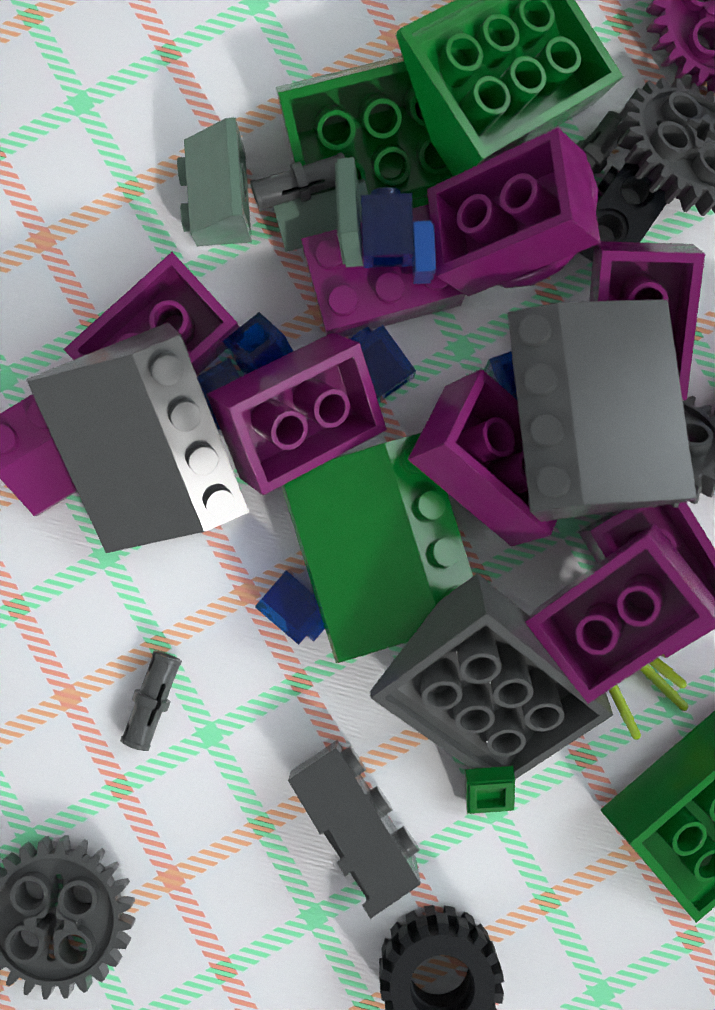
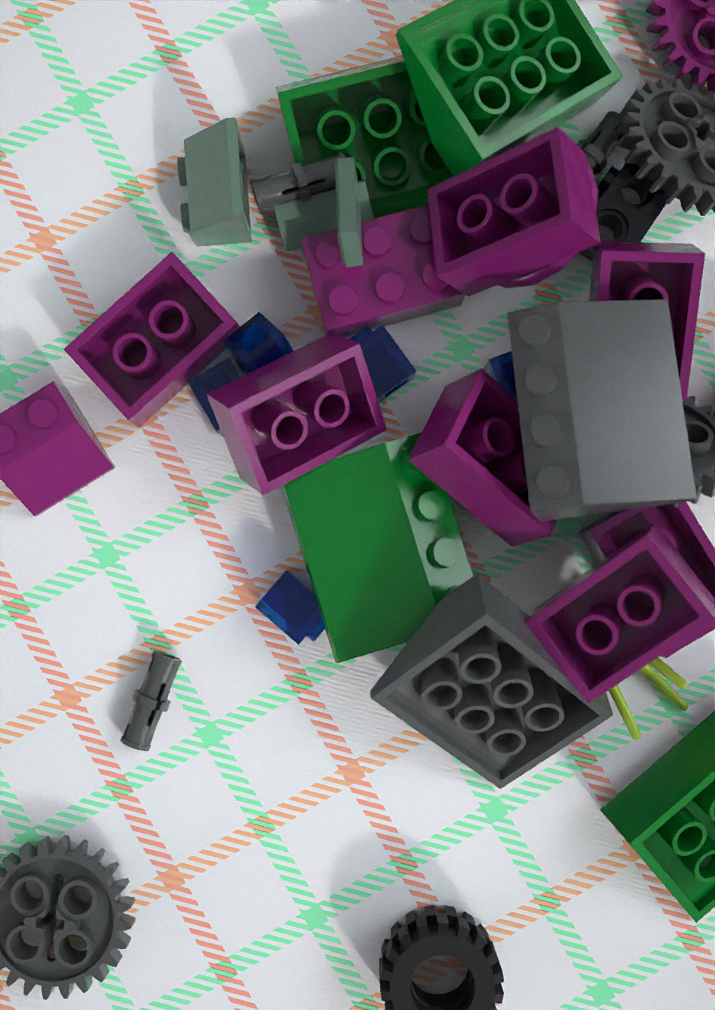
(140, 441): dark grey slope -> none
(357, 825): dark grey wedge -> none
(387, 228): clear blue brick -> none
(424, 252): blue tile -> none
(489, 789): green tile -> none

